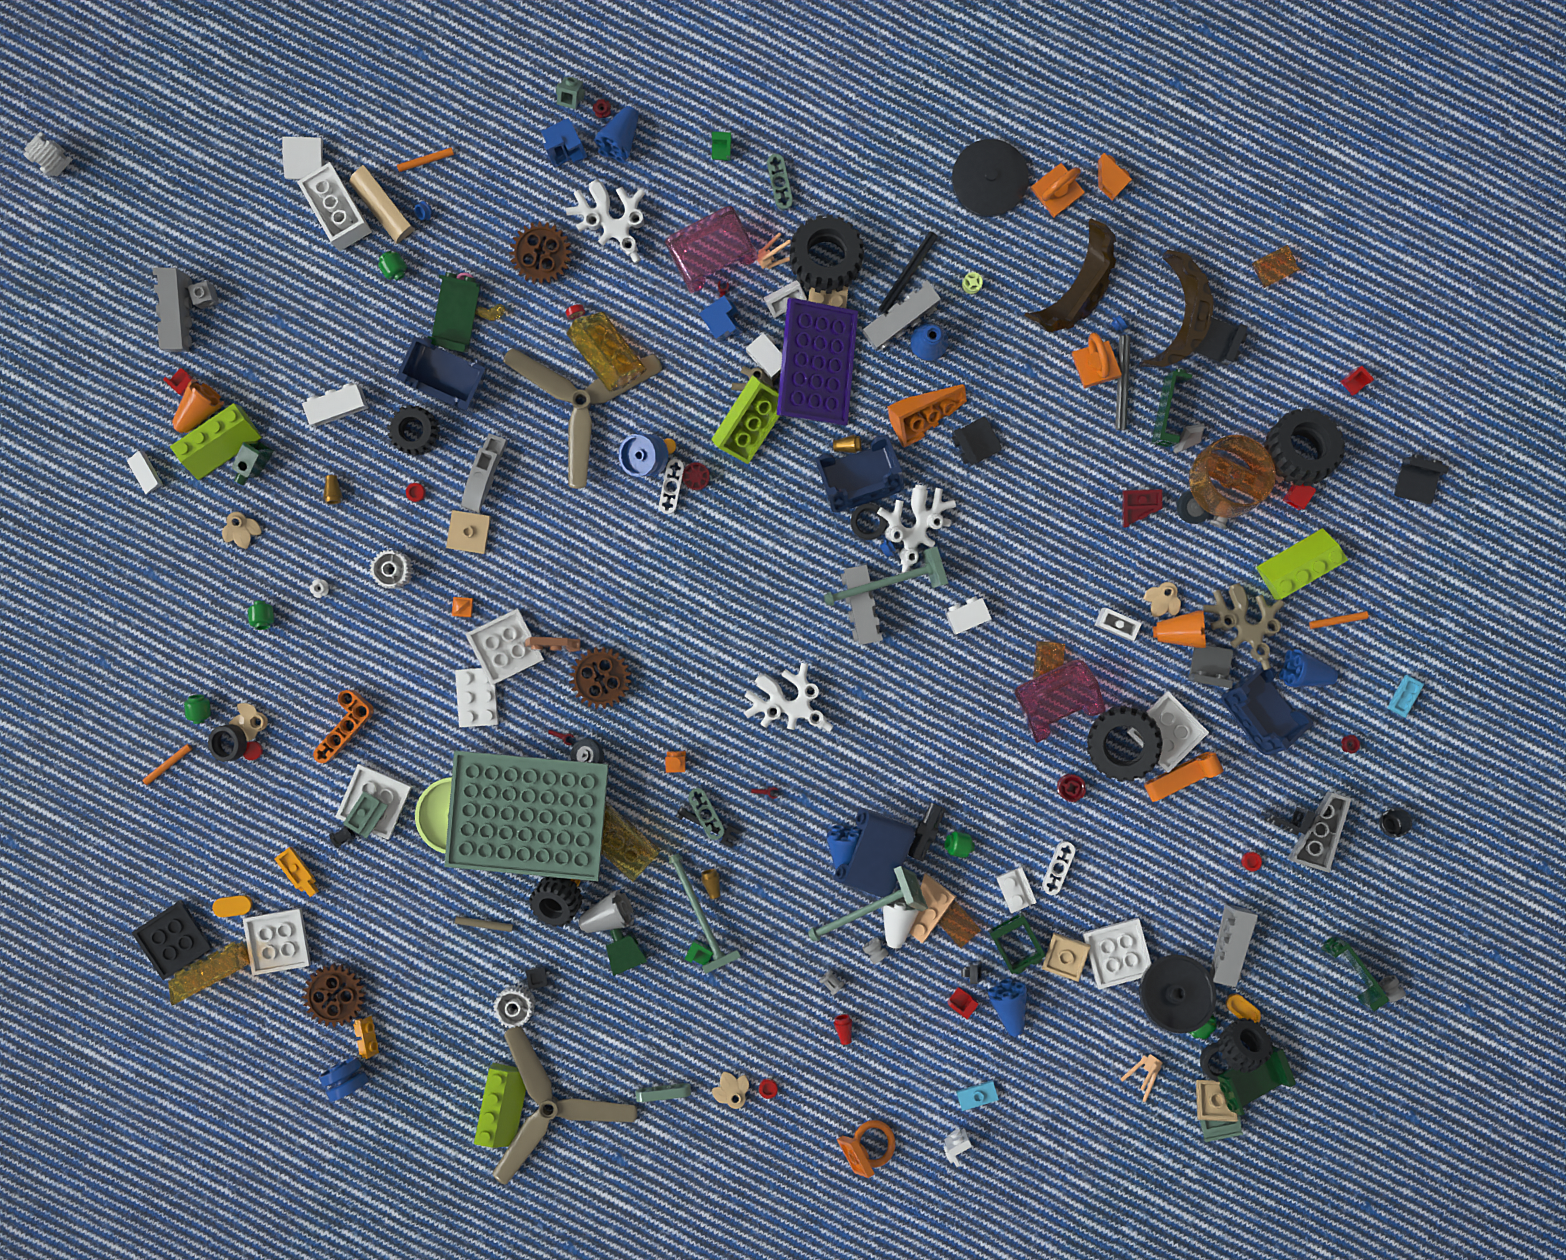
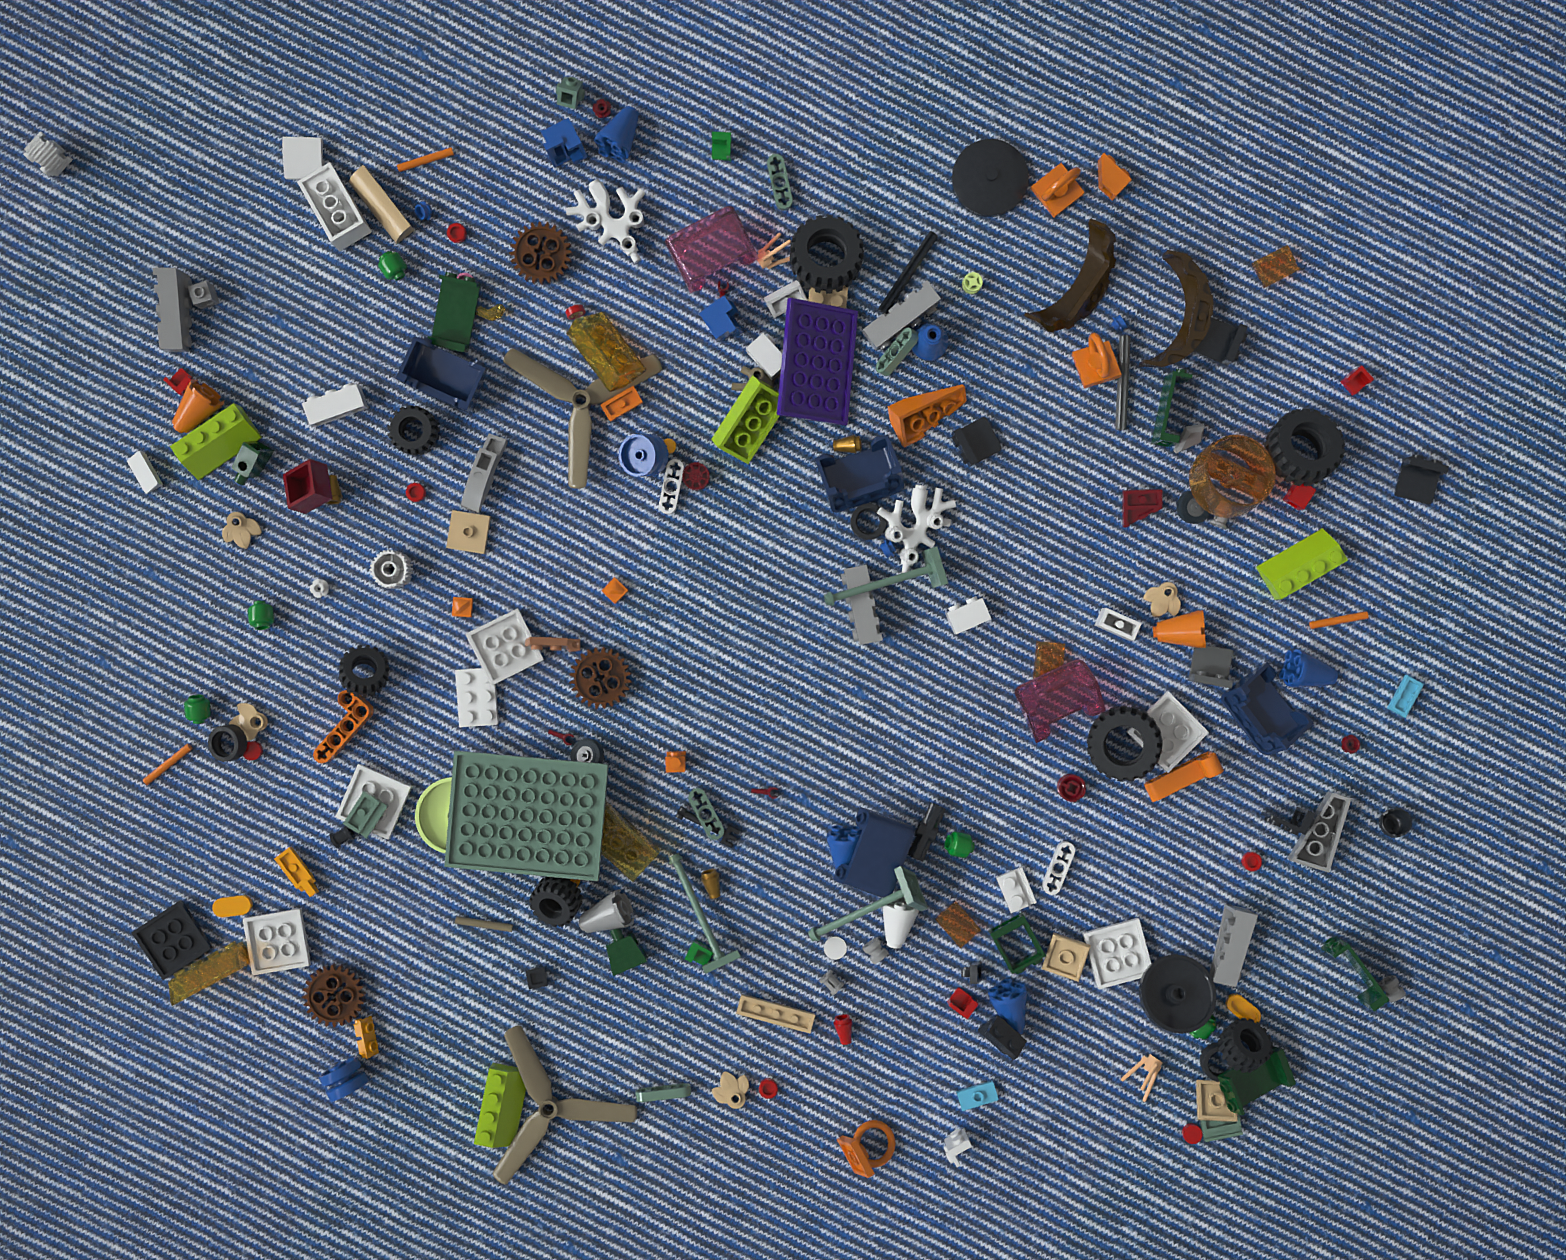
(307, 486): none -> dark red piece
(363, 685): none -> black tyre
(456, 233): none -> red tile
(519, 996): white brick -> none
(614, 590): none -> orange tile
(621, 403): none -> orange plate
(775, 1013): none -> tan plate
(794, 709): white plant -> none
(835, 948): none -> white sticker
(904, 342): none -> sand green beam
(938, 901): light nougat wing -> none
(1003, 1037): none -> black bracket
(1192, 1133): none -> red tile
(1237, 619): dark tan plant -> none

